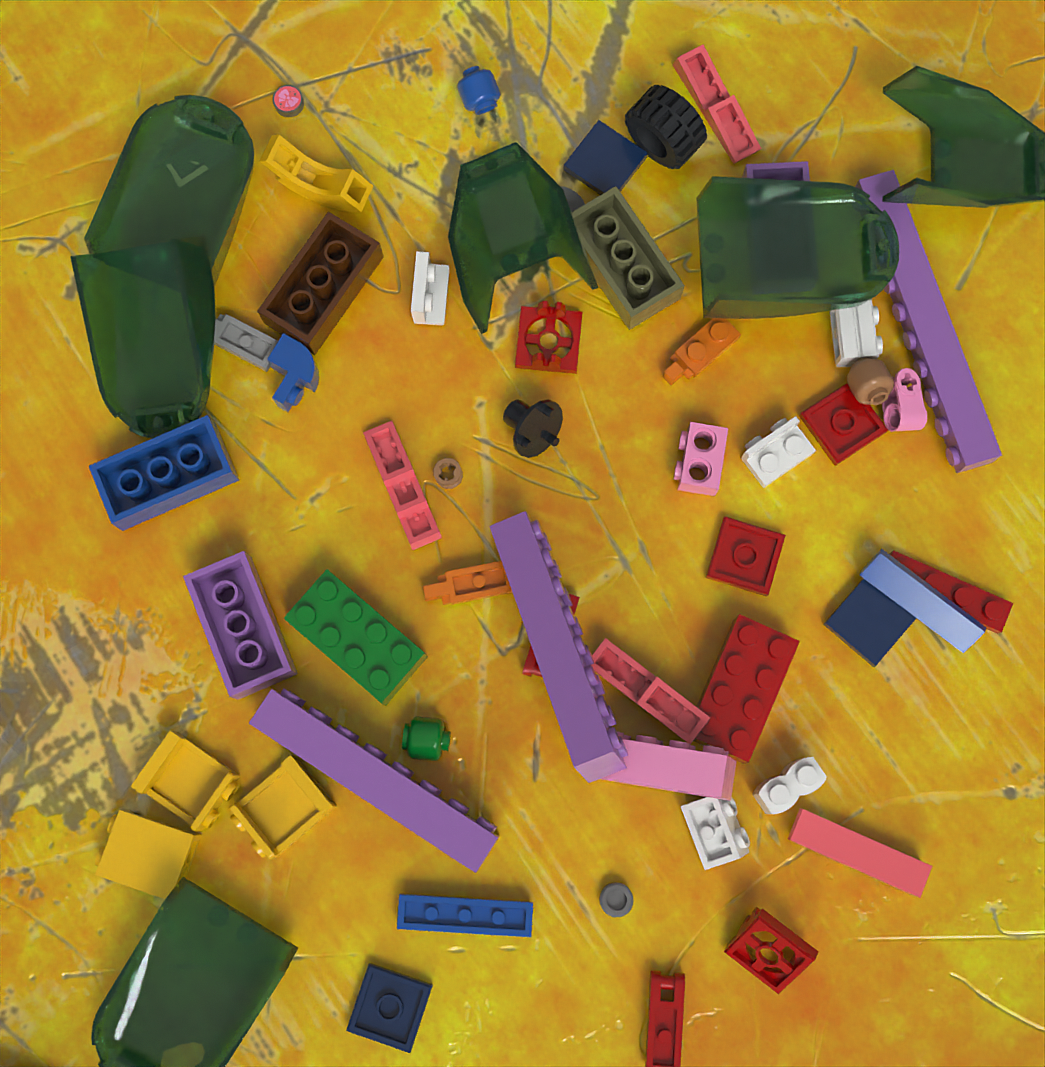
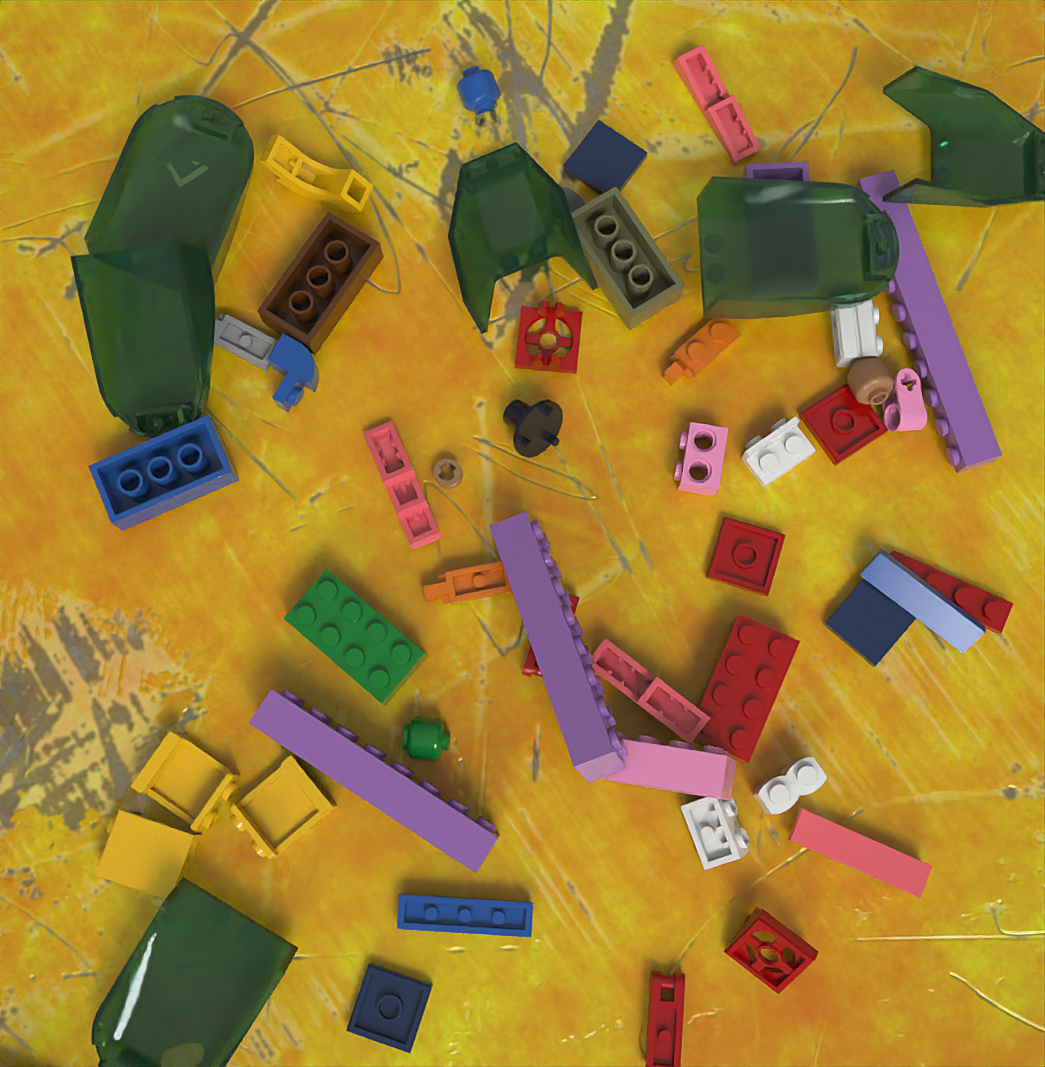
(240, 625): medium lavender brick -> none
(288, 101): tile -> none
(429, 291): white bracket -> none
(616, 899): flat silver tile -> none
(666, 126): black tyre -> none

